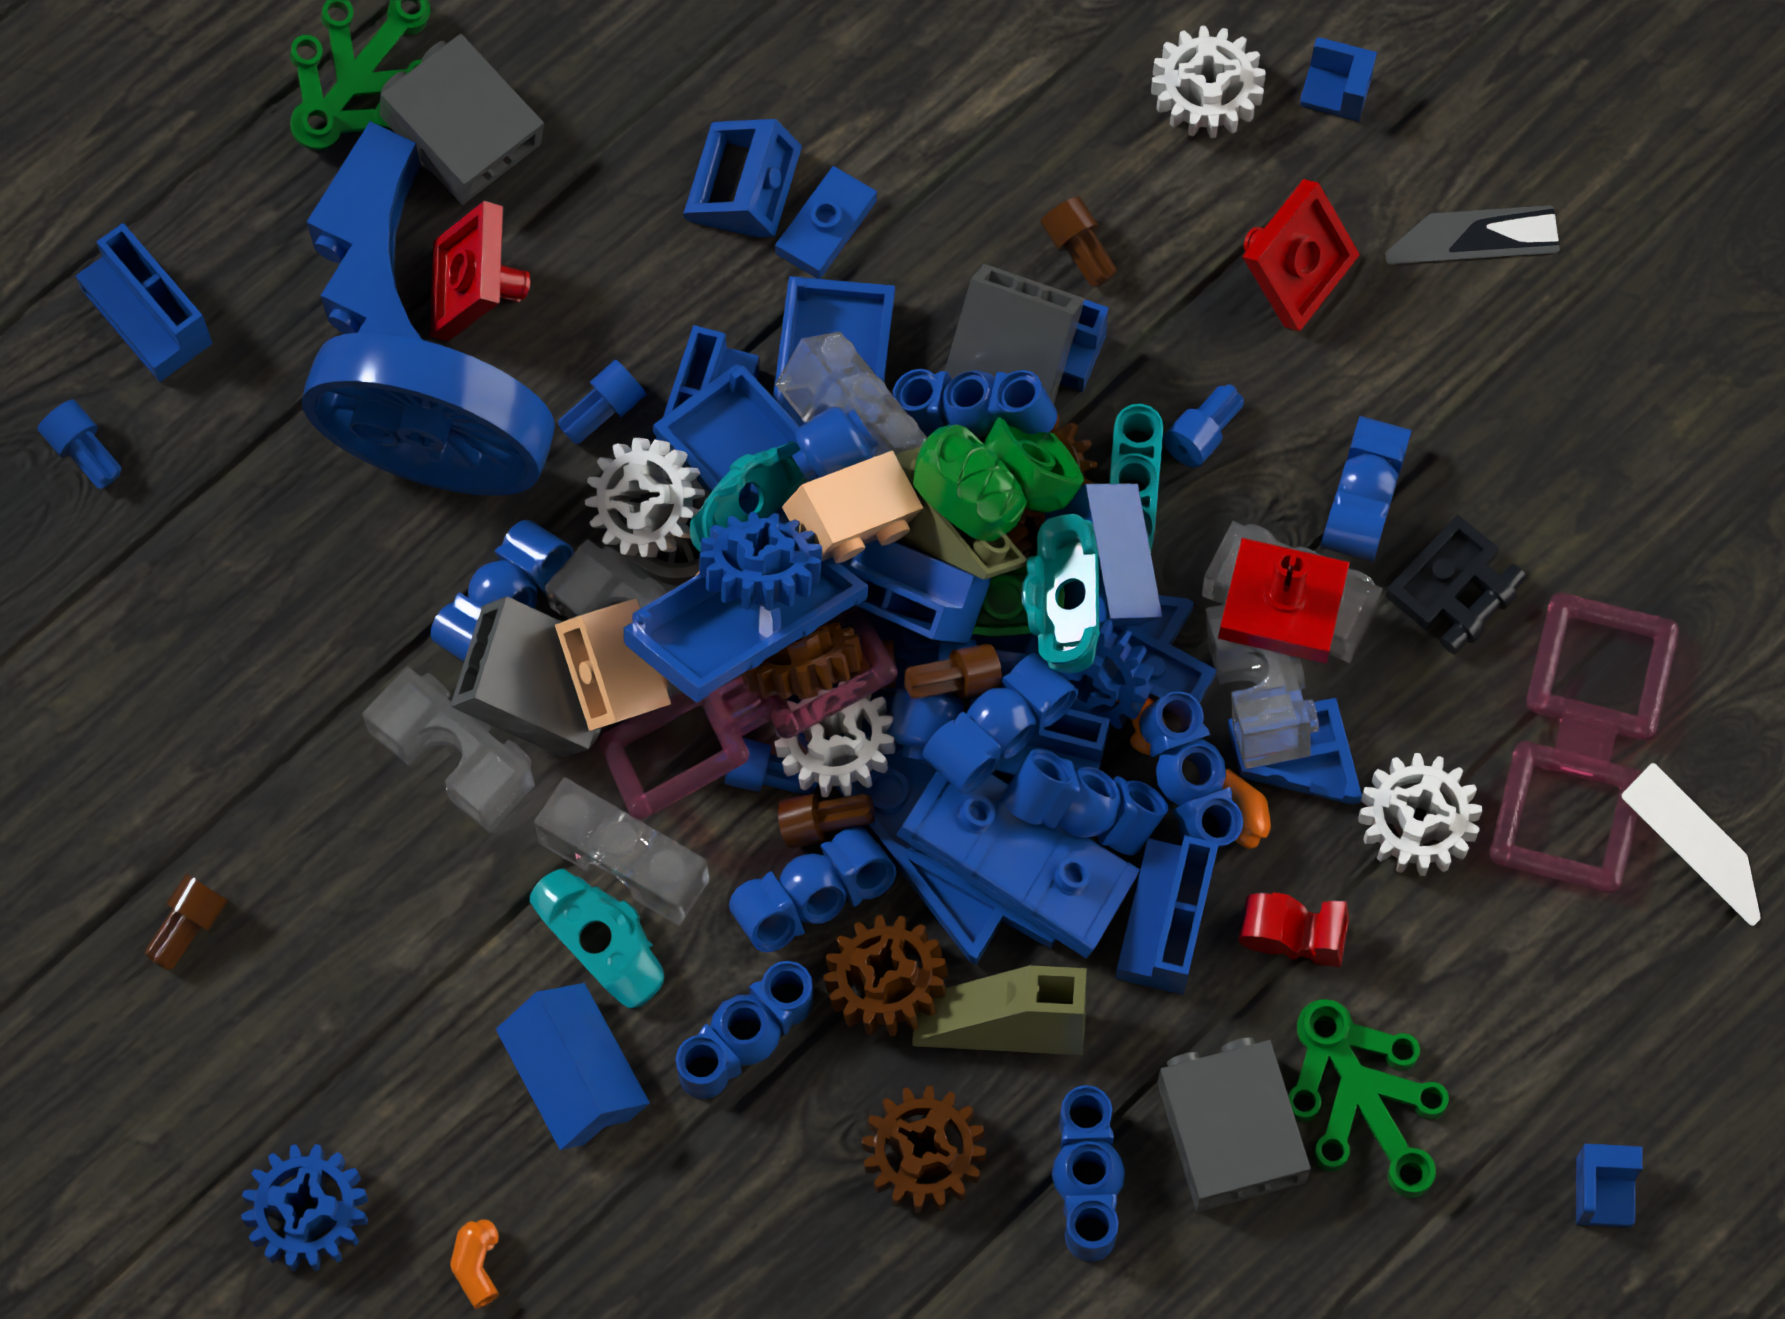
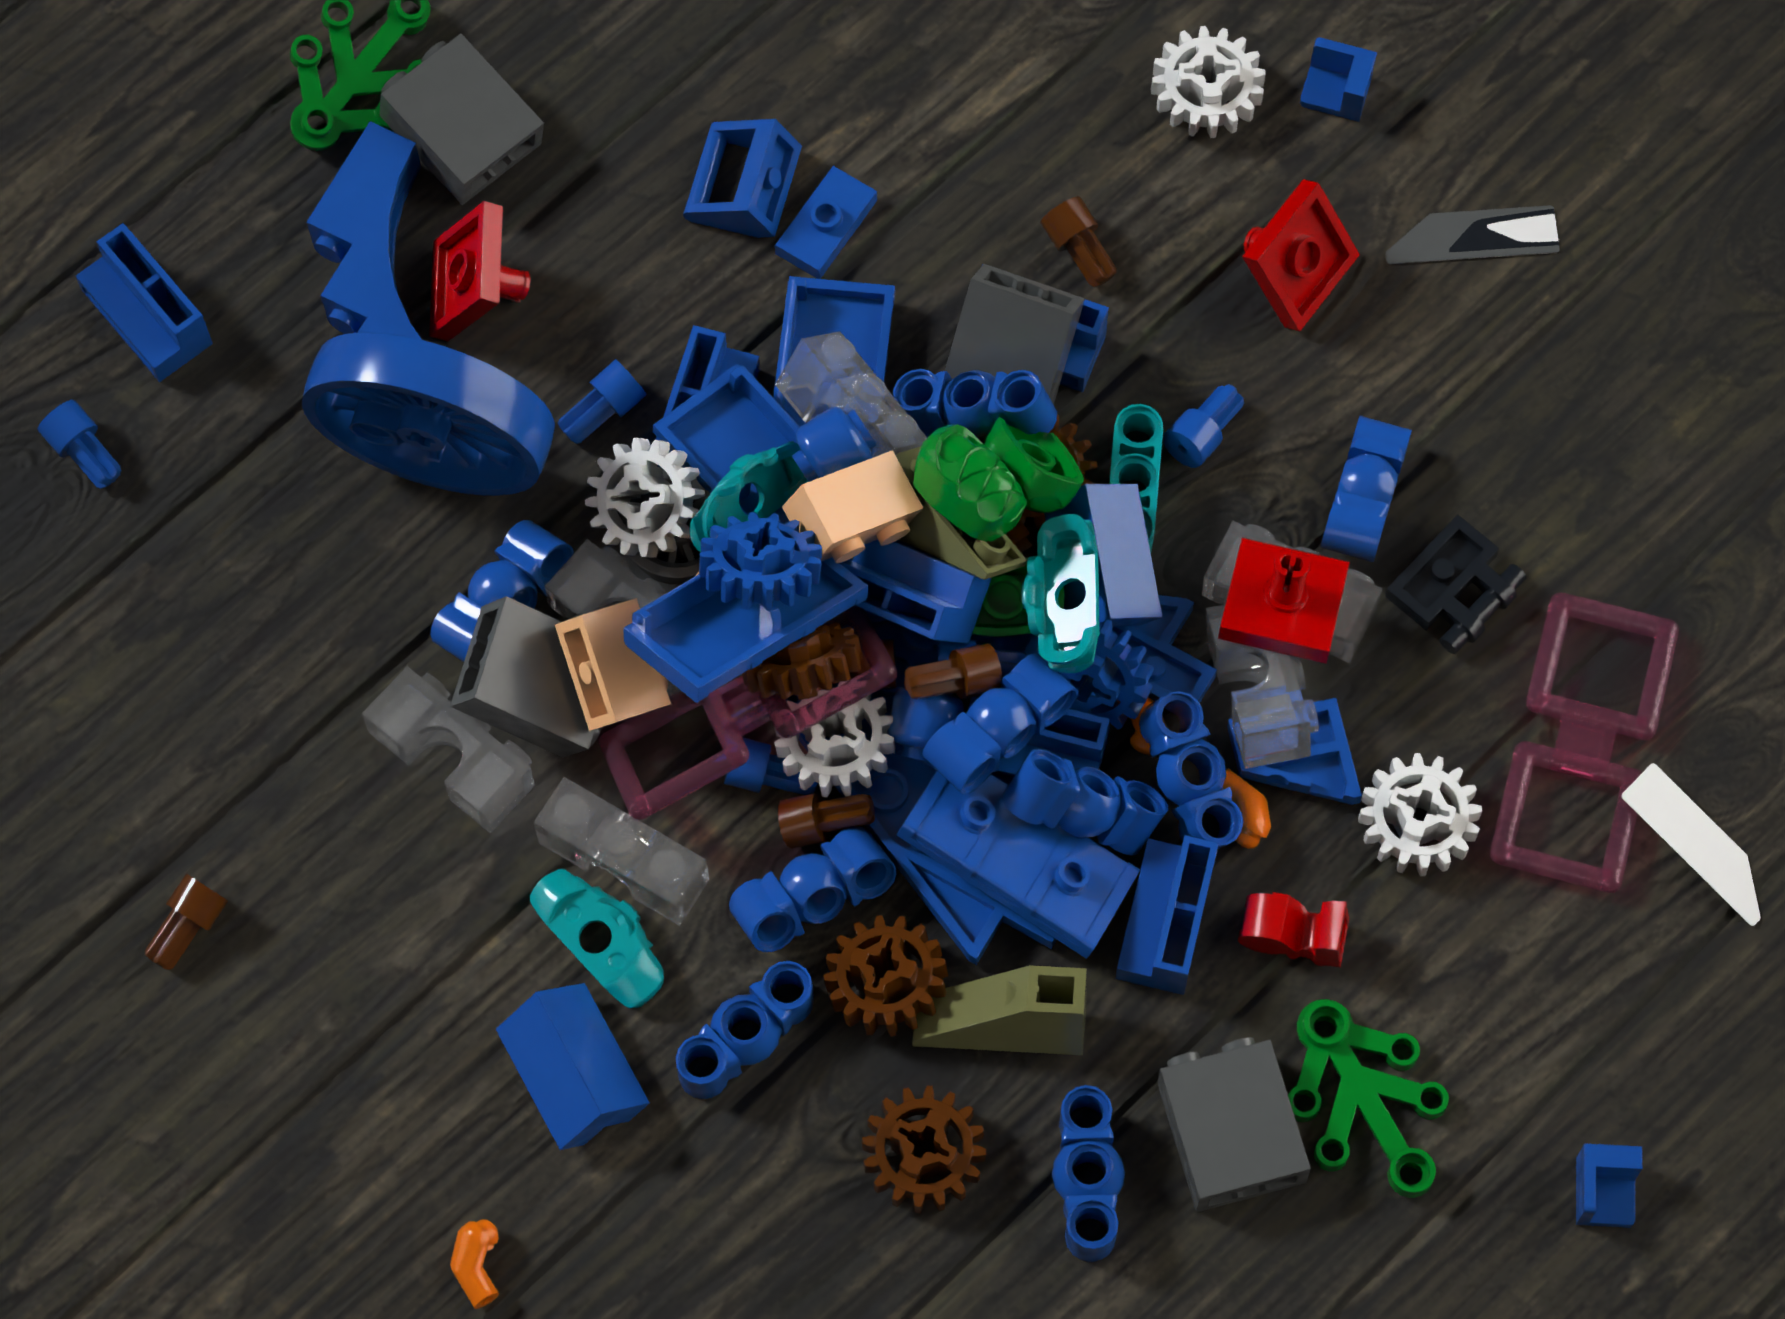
(280, 1203): blue gear -> none

